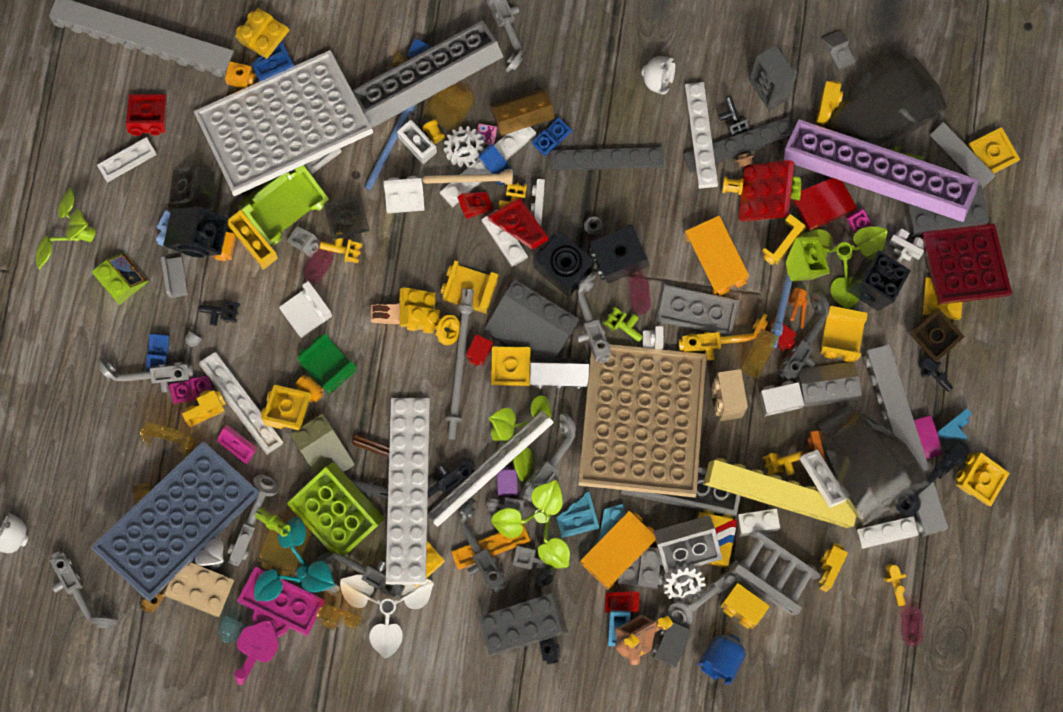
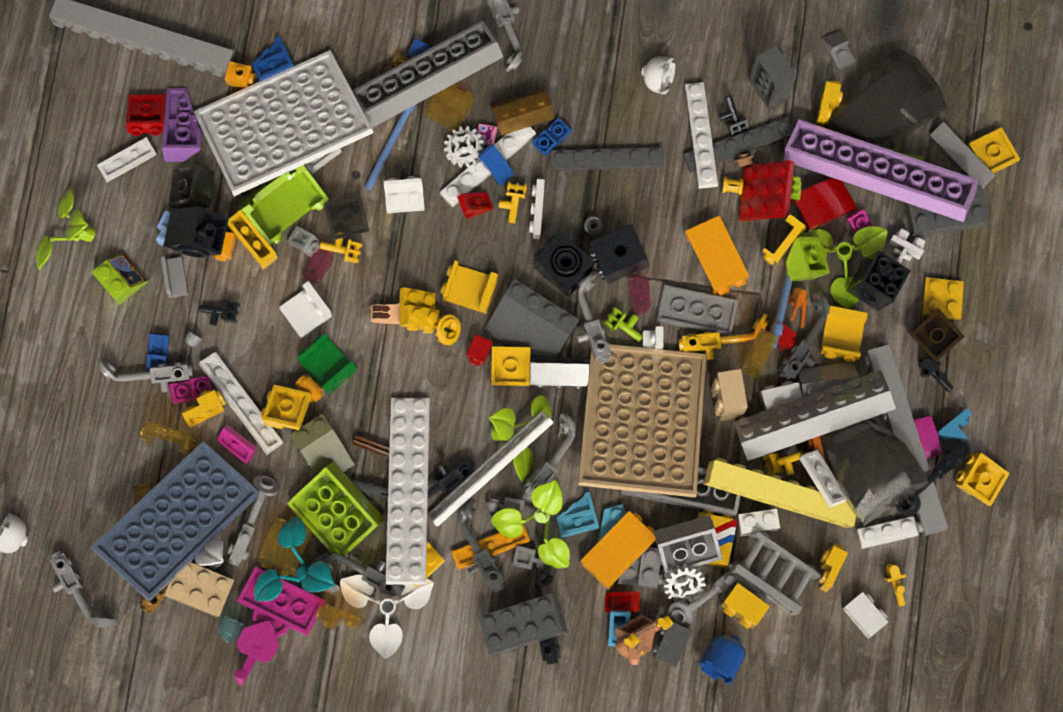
(181, 129): none -> medium lavender wedge
(261, 33): yellow plate -> none
(272, 522): lime pin -> none
(416, 142): white brick -> none
(433, 131): yellow bush -> none
(465, 309): light grey bar -> none
(505, 177): tan piece -> none
(507, 244): white plate -> none
(507, 482): medium lavender brick -> none
(519, 223): red wing -> none
(814, 415): none -> light grey brick
(866, 615): none -> white brick
(912, 627): clear pink plate -> none
(966, 264): dark red plate -> none

